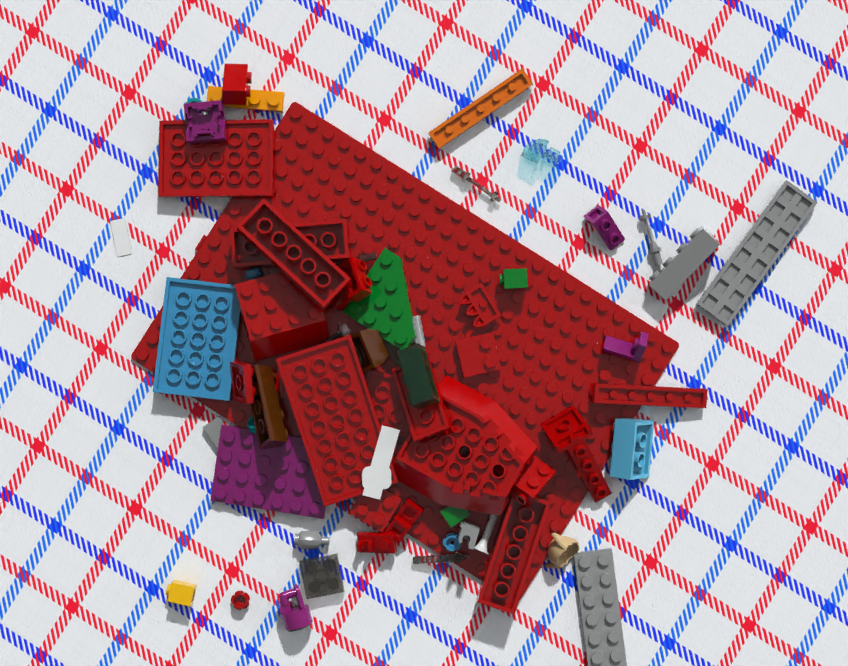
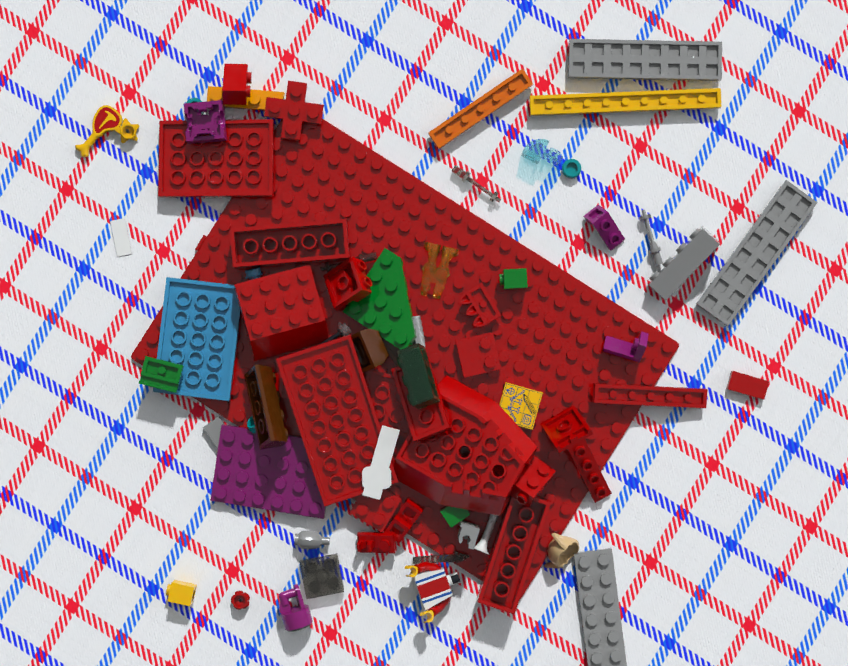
(104, 121): none -> yellow piece
(132, 131): none -> yellow plate
(161, 374): none -> green plate
(242, 382): red plate -> none
(293, 110): none -> red plate
(293, 254): red brick -> none
(433, 587): none -> torso
(436, 275): none -> piece
(447, 542): dark azure plate -> none
(520, 404): none -> yellow tile
(571, 168): none -> teal tile
(625, 102): none -> yellow plate
(631, 448): medium azure slope -> none
(645, 59): none -> light grey plate
(747, 385): none -> red tile

